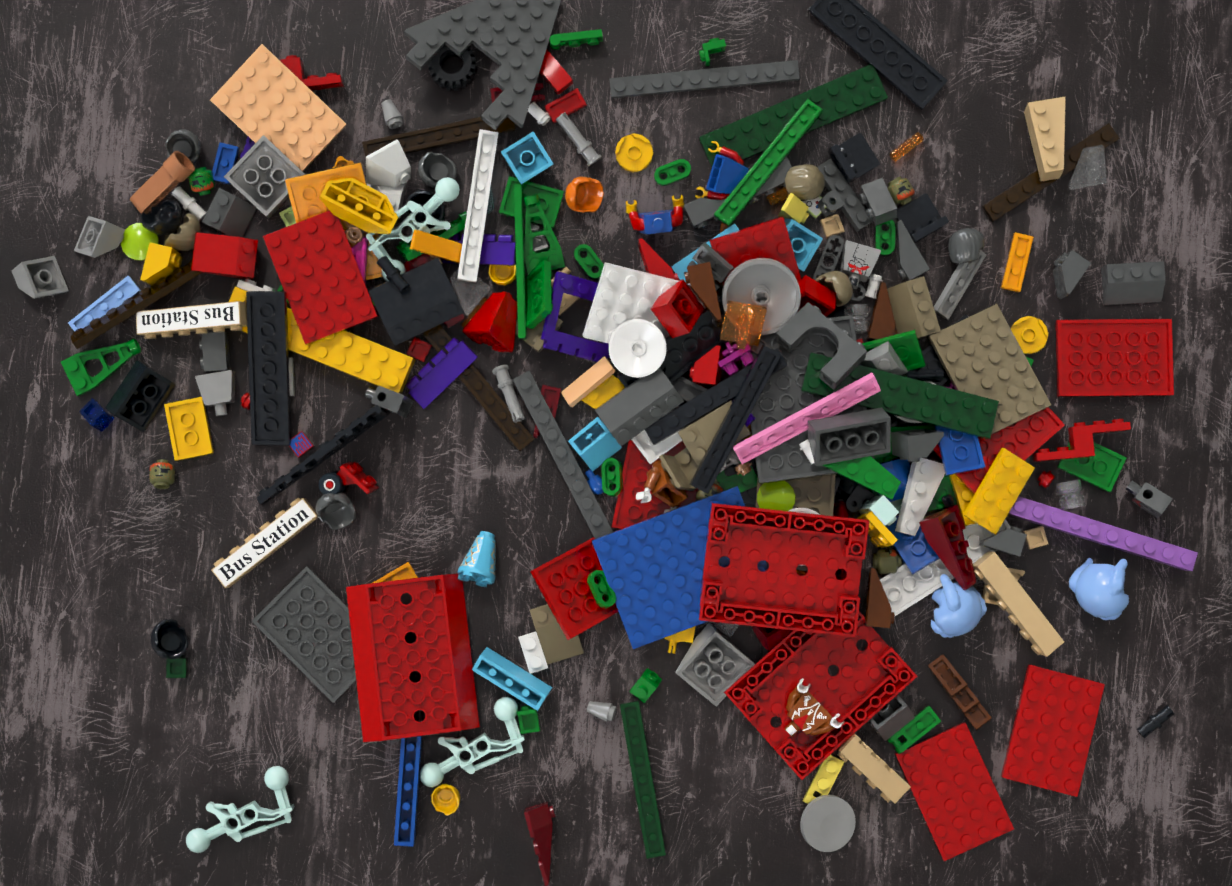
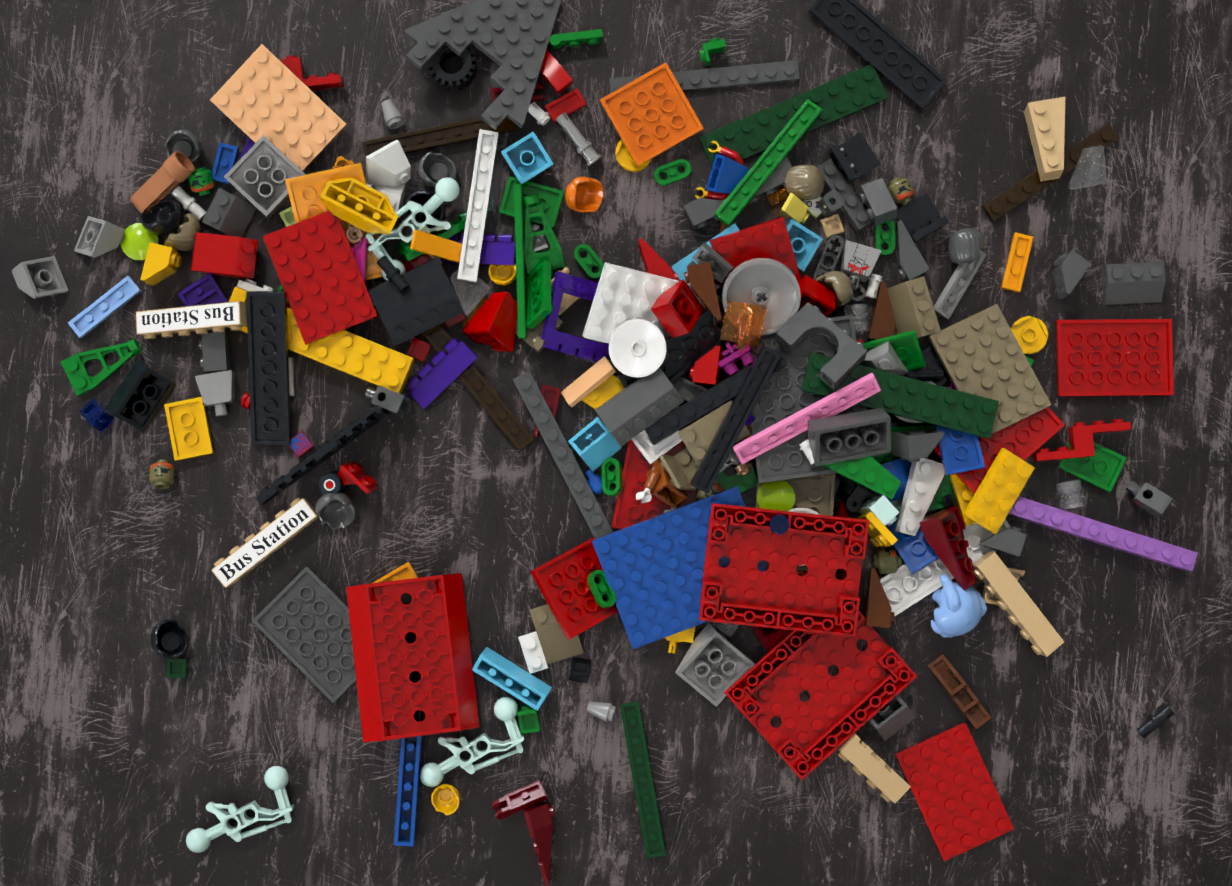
(133, 305): dark brown plate -> none
(203, 292): none -> dark purple wing
(480, 561): medium azure cone -> none
(506, 385): light grey pin -> none
(519, 800): none -> dark red hinge
(580, 670): none -> black slope
(646, 685): green bracket -> none
(651, 114): none -> orange plate
(656, 221): torso -> none
(779, 524): none -> clear blue tile
(808, 713): dark orange torso -> none
(824, 778): light yellow plate -> none
(827, 823): light grey piece -> none
(906, 146): clear orange axle -> none
(915, 729): green plate -> none
(1036, 537): tan tile -> none
(1046, 479): red plate -> none
(1052, 730): red plate -> none
(1100, 588): light blue piece -> none

